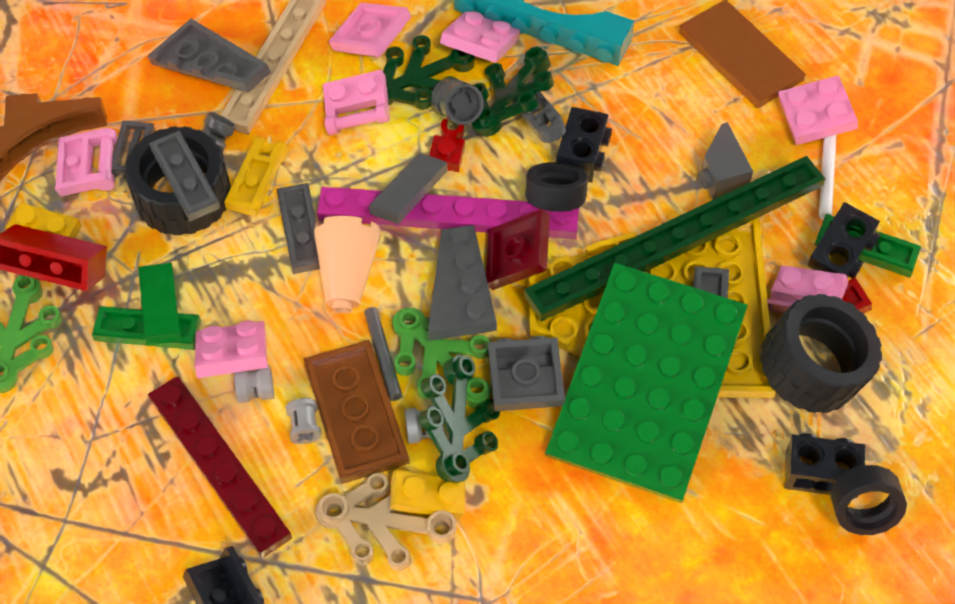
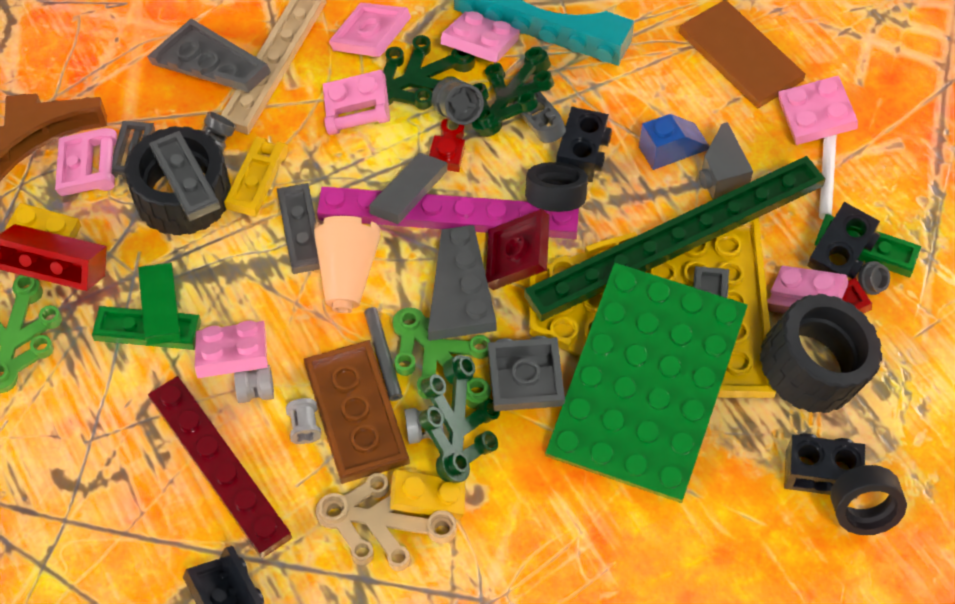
(670, 140): none -> blue slope
(874, 277): none -> dark grey plate

